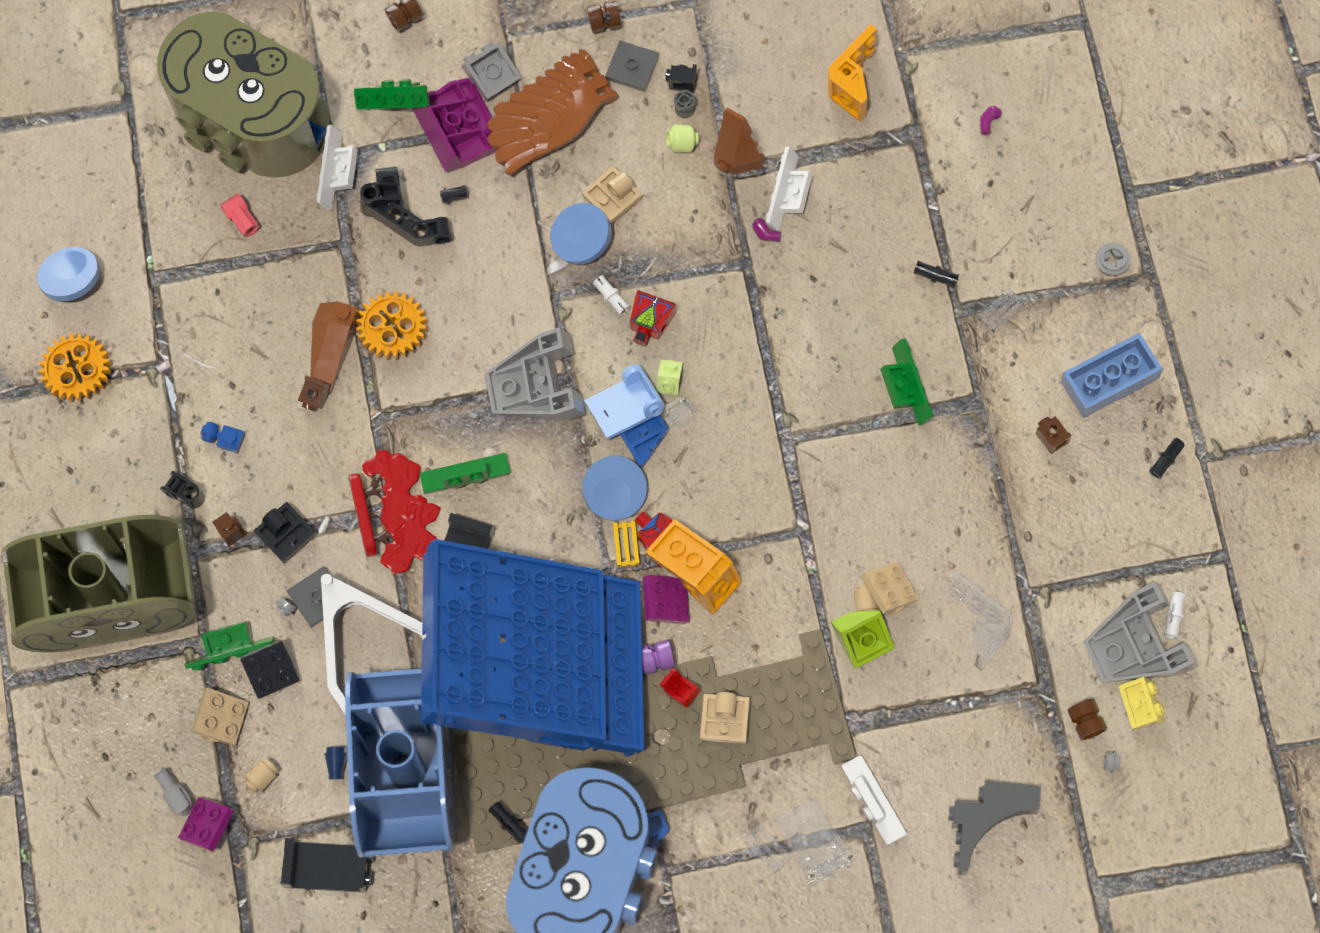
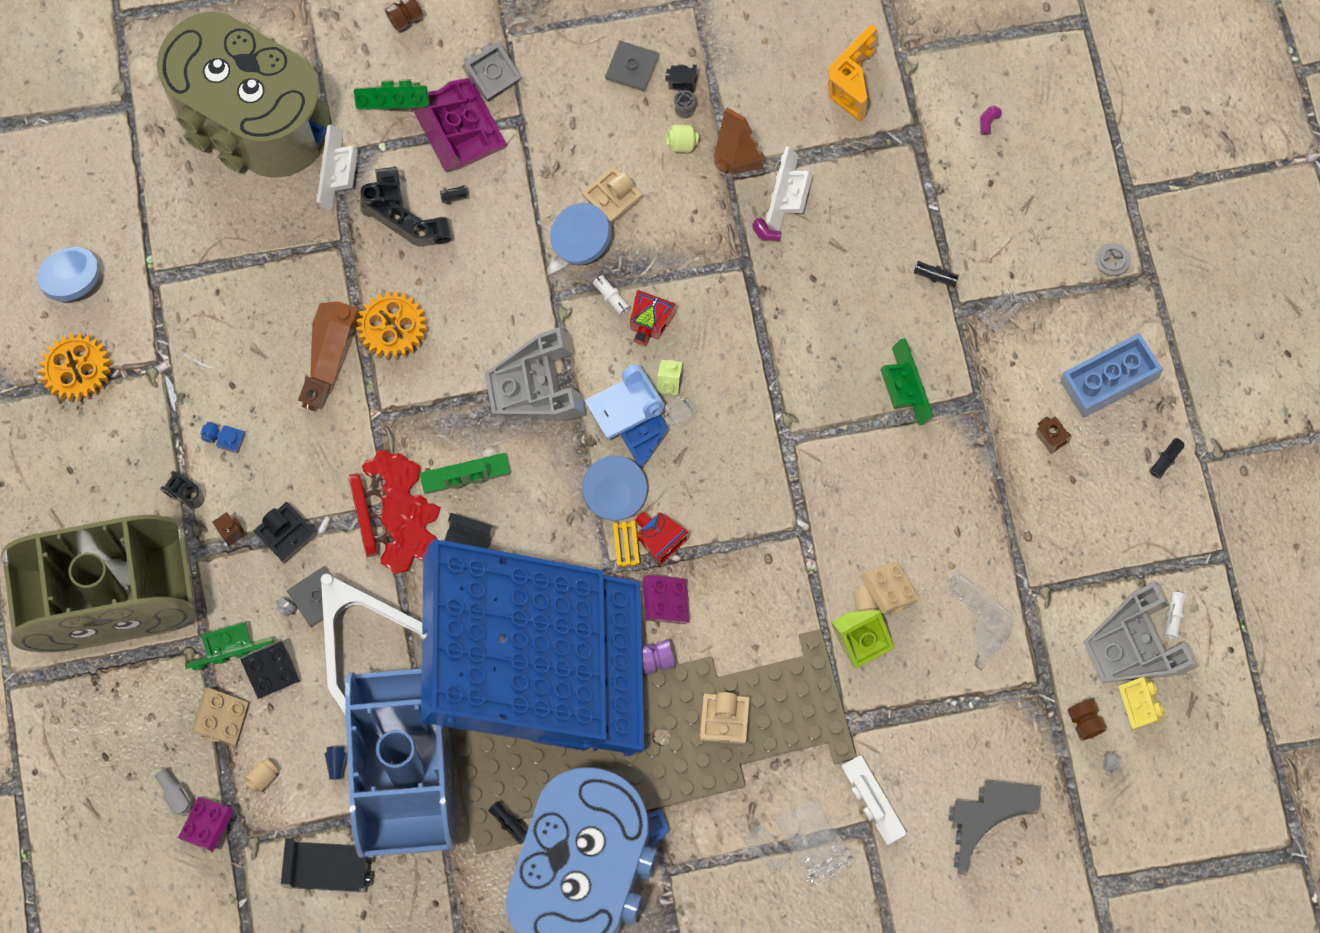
(238, 212): coral piece -> none
(548, 111): dark orange animal -> none
(596, 16): reddish brown wheel -> none
(679, 688): red bracket -> none
(698, 564): light orange bracket -> none

